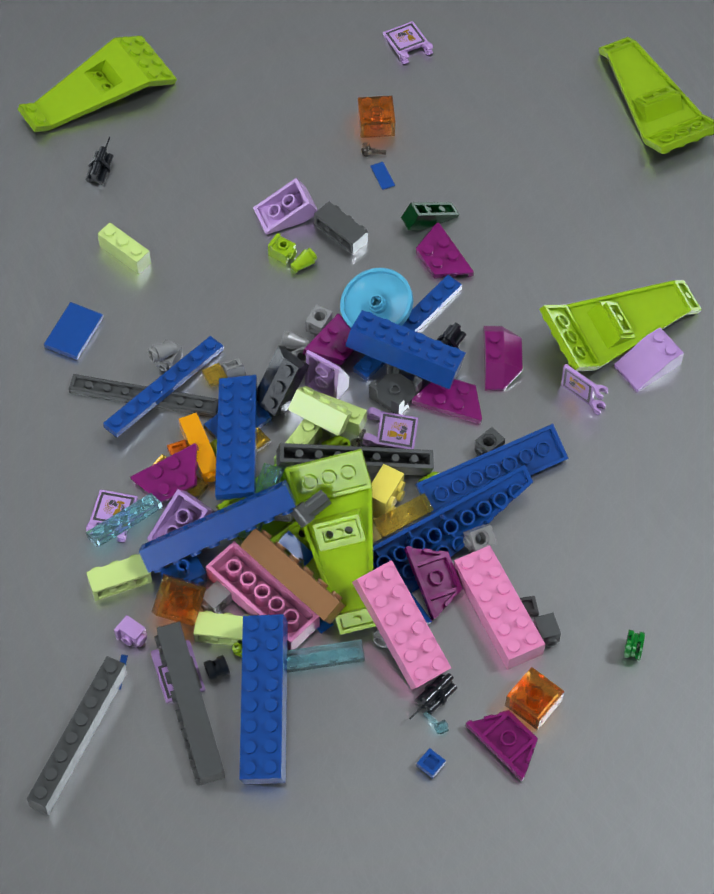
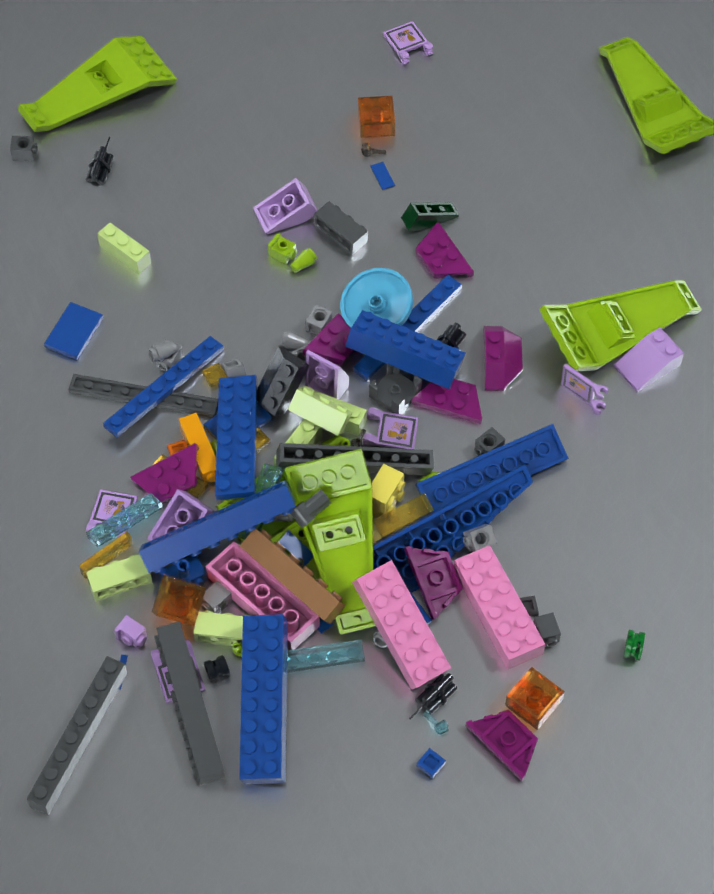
(23, 148): none -> dark grey brick
(107, 554): none -> clear yellow tile

